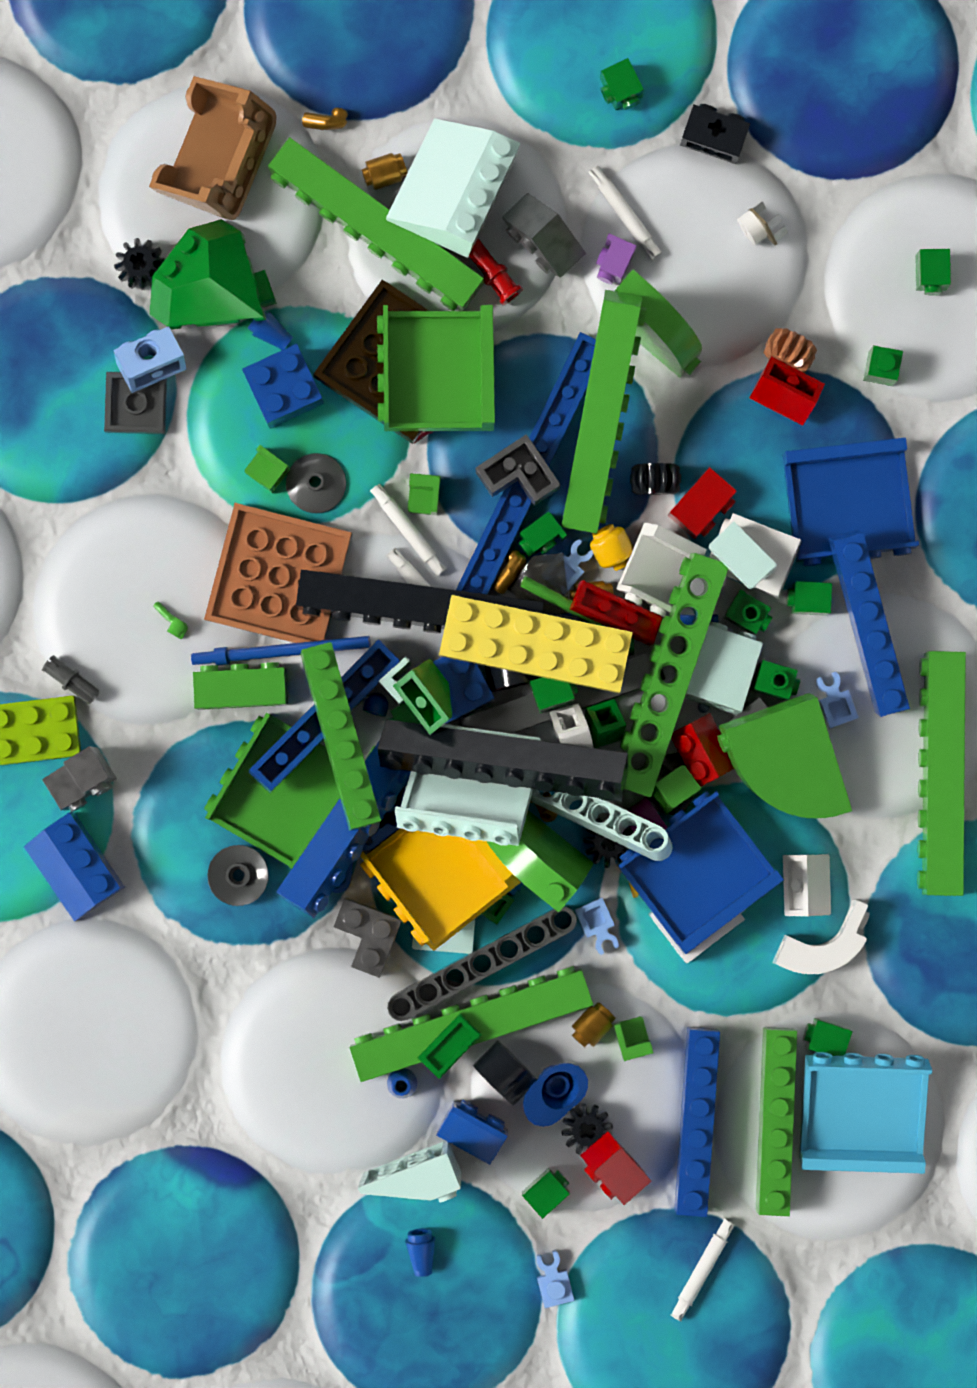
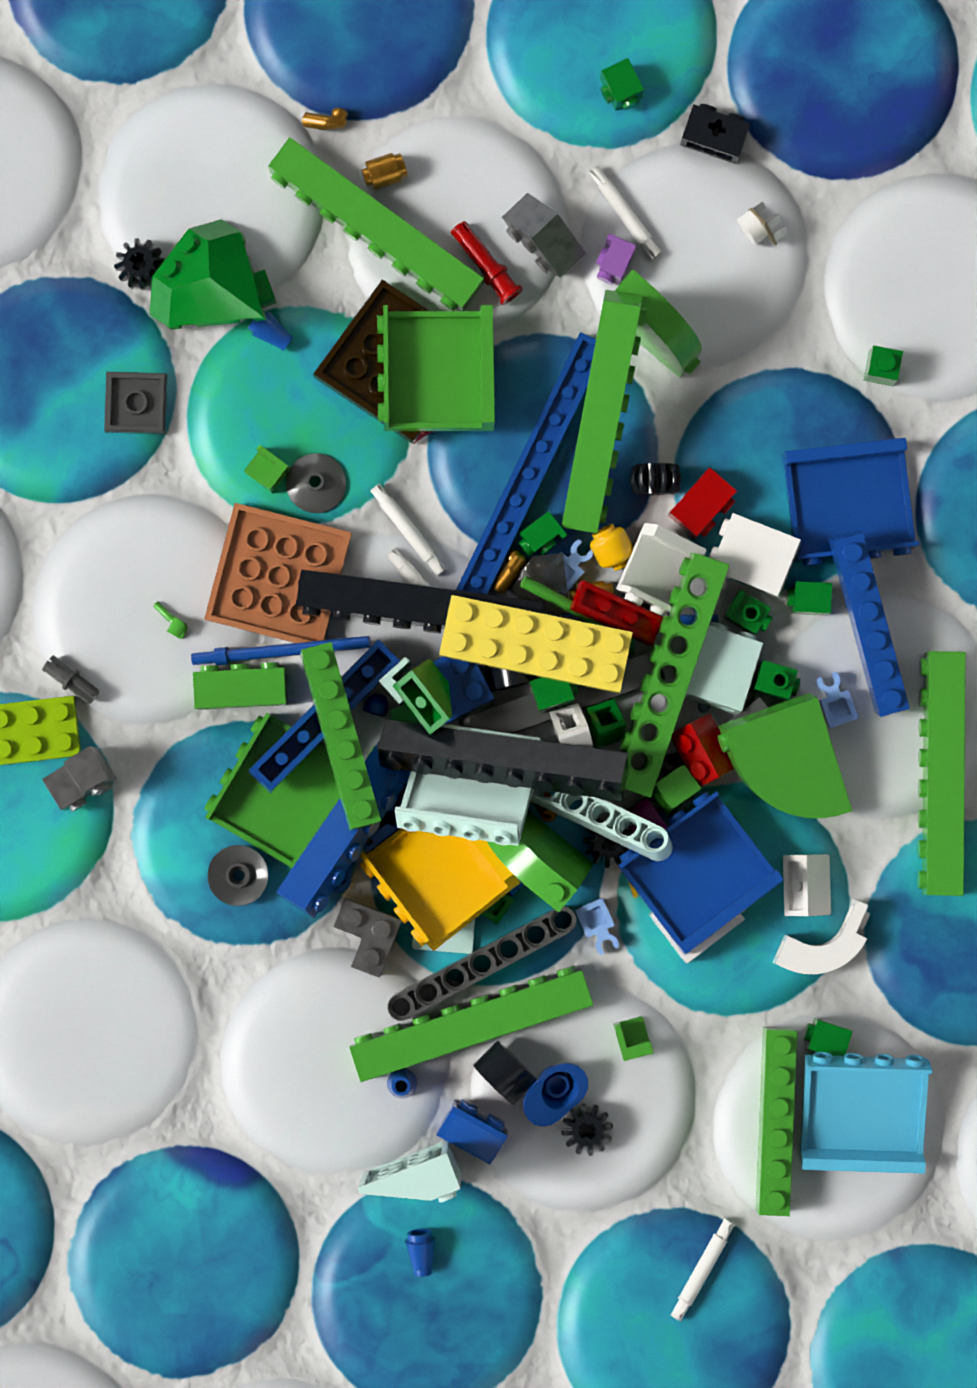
(74, 866): blue slope -> none
(142, 372): light blue brick -> none
(219, 149): medium nougat windscreen -> none
(283, 386): blue brick -> none
(424, 494): bright green panel -> none
(449, 1046): green tile -> none
(453, 184): light aqua slope -> none
(522, 464): flat silver brick -> none
(546, 1192): green brick -> none
(555, 1284): light blue plate -> none
(593, 1025): pearl gold brick -> none
(615, 1168): red brick -> none
(697, 1122): blue brick -> none
(742, 556): light aqua panel -> none
(787, 391): red brick -> none
(790, 349): nougat gear -> none
(933, 271): green brick -> none

